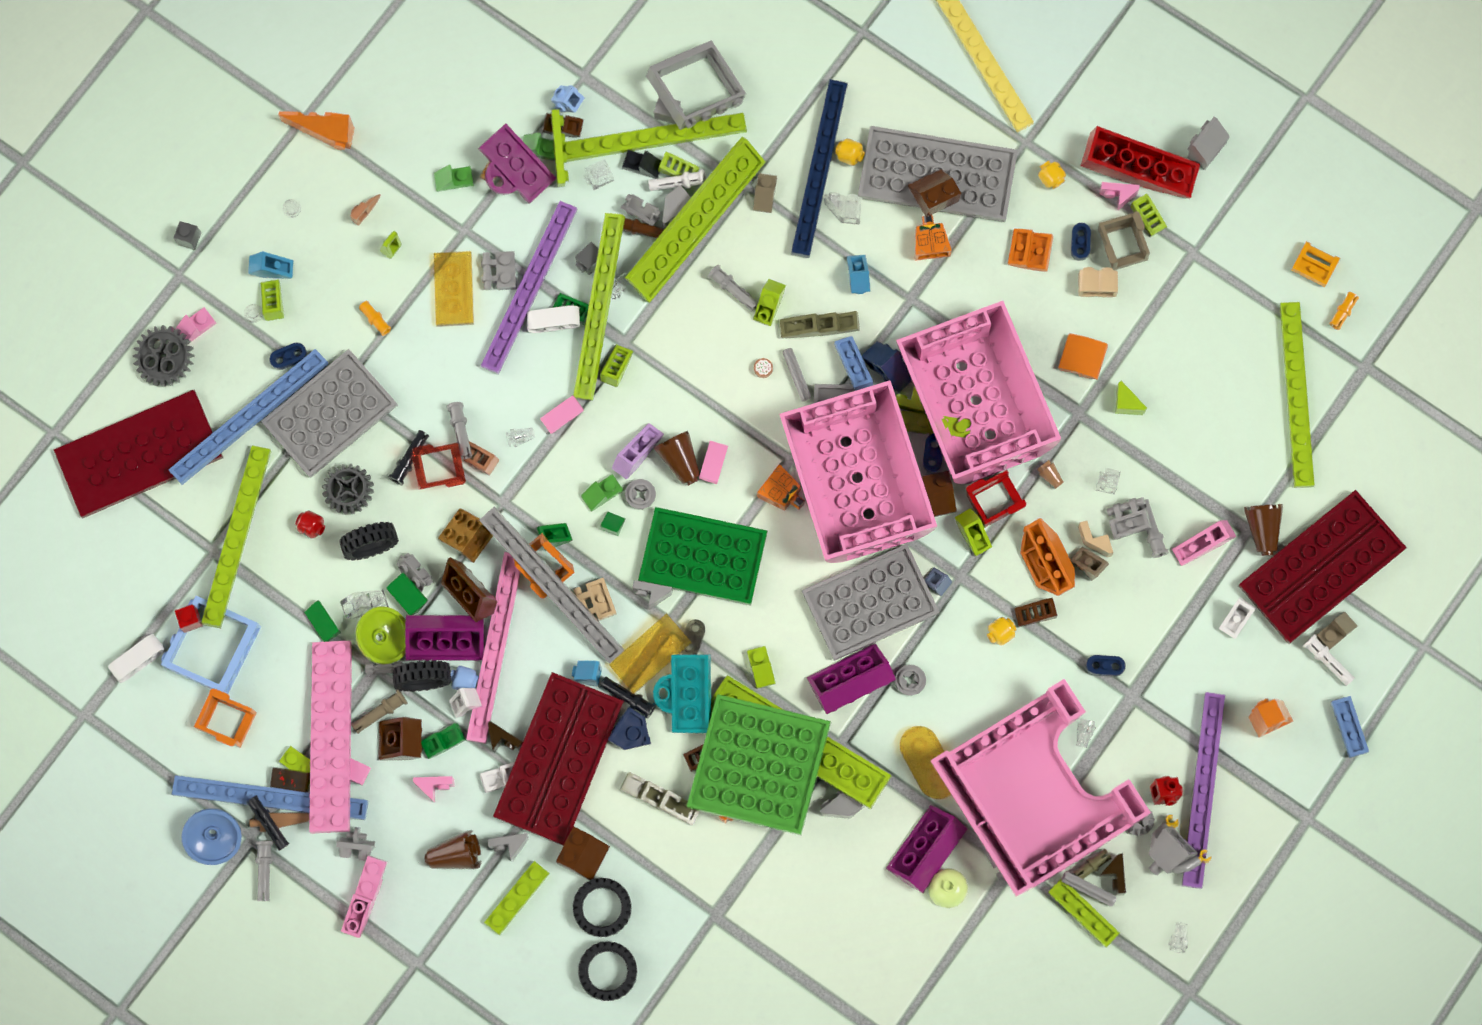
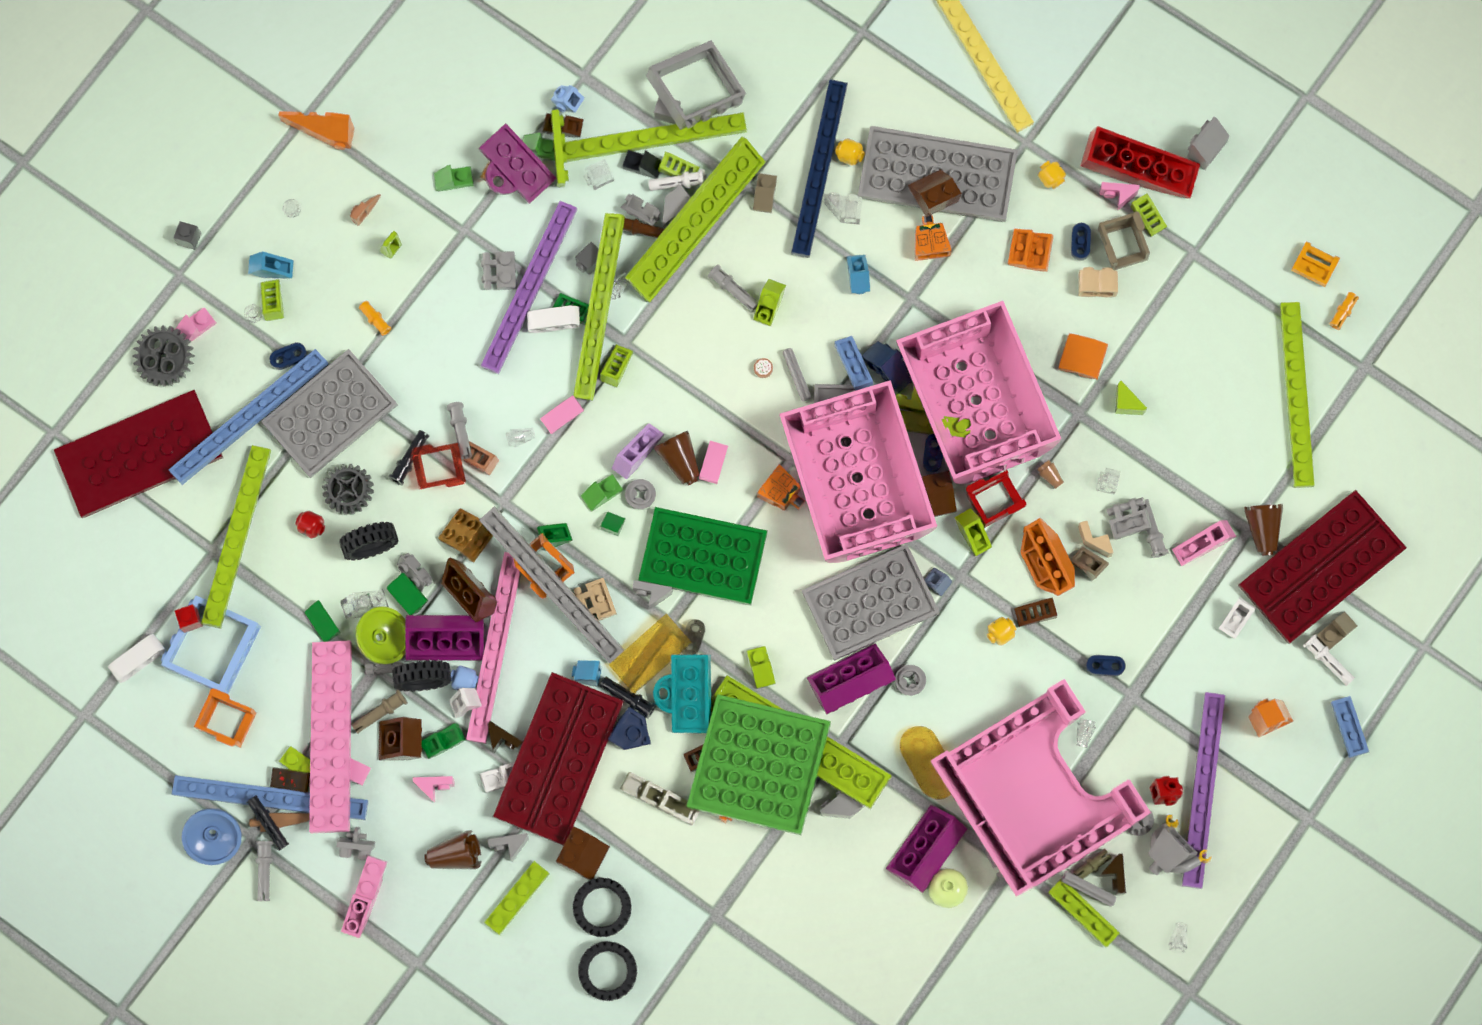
(453, 288): clear yellow tile -> none
(819, 325): olive slope -> none

